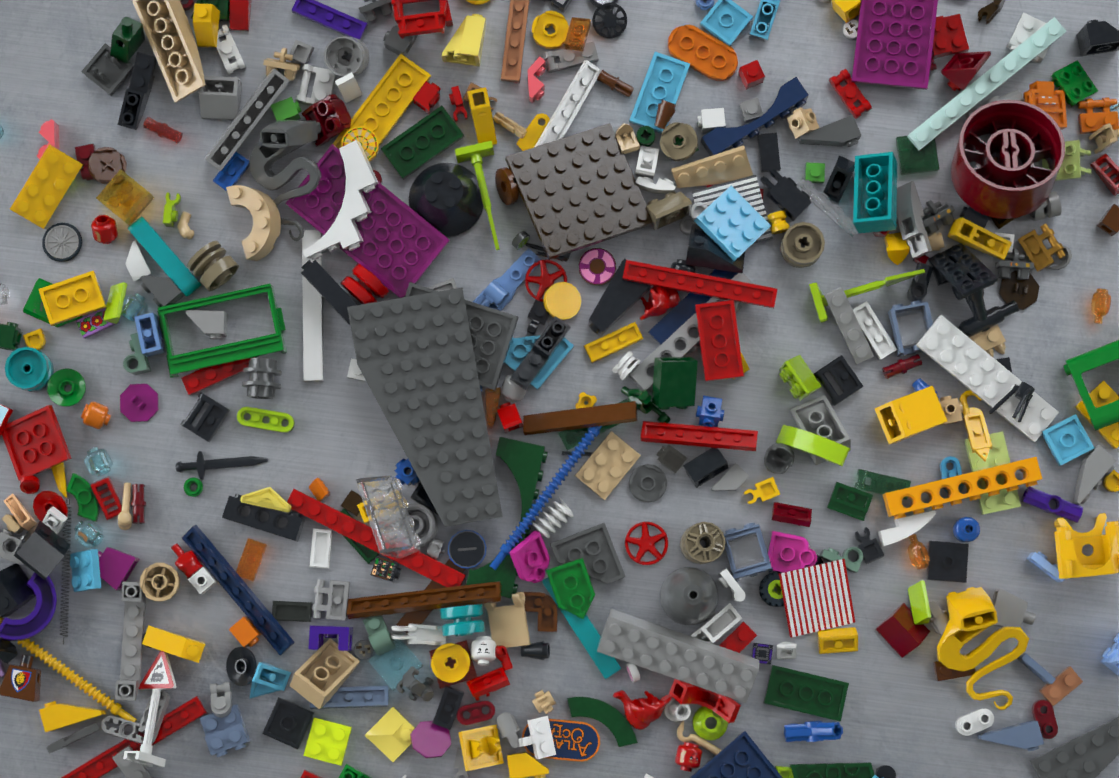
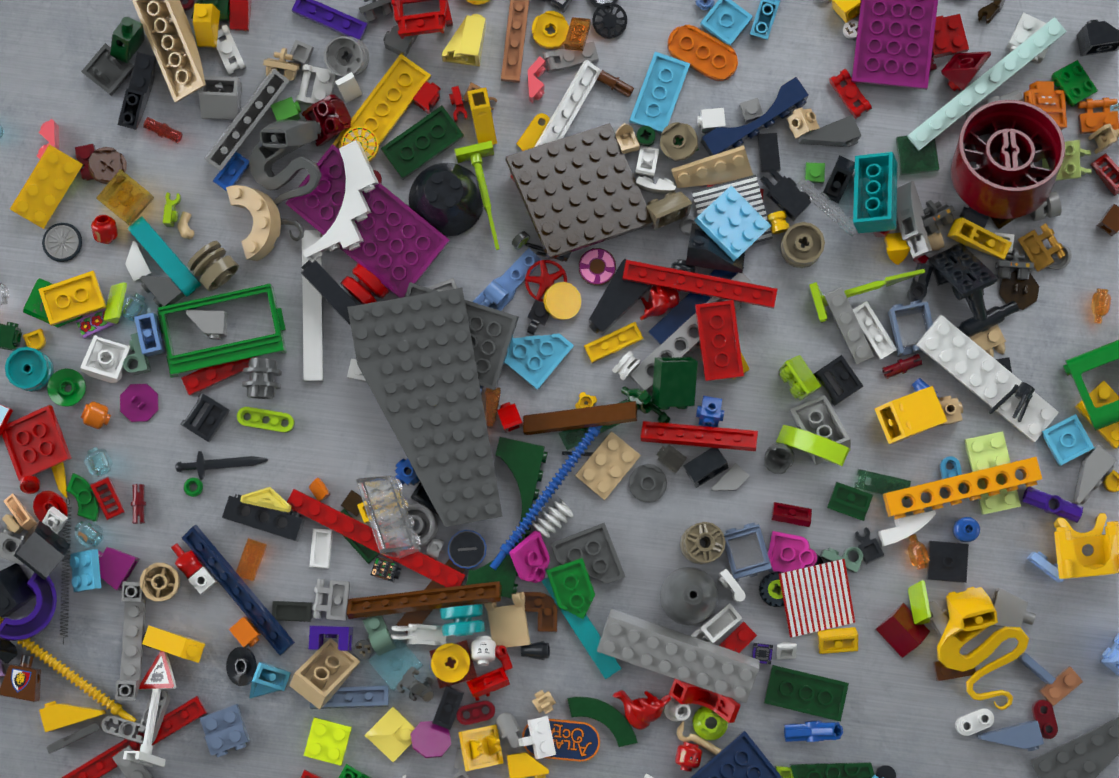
(105, 360): none -> white slope
(125, 517): tan piece -> none
(221, 705): light grey plate -> none
(288, 723): black plate -> none
(505, 186): reddish brown tile -> none
(510, 125): tan axle -> none
(512, 391): light grey head -> none
(540, 353): black slope -> none
(633, 672): white tile -> none
(646, 543): red wheel -> none
(664, 114): reddish brown cone -> none
(697, 209): white tile -> none
(751, 74): red brick -> none
(765, 490): yellow plate -> none
(975, 427): yellow plate -> none

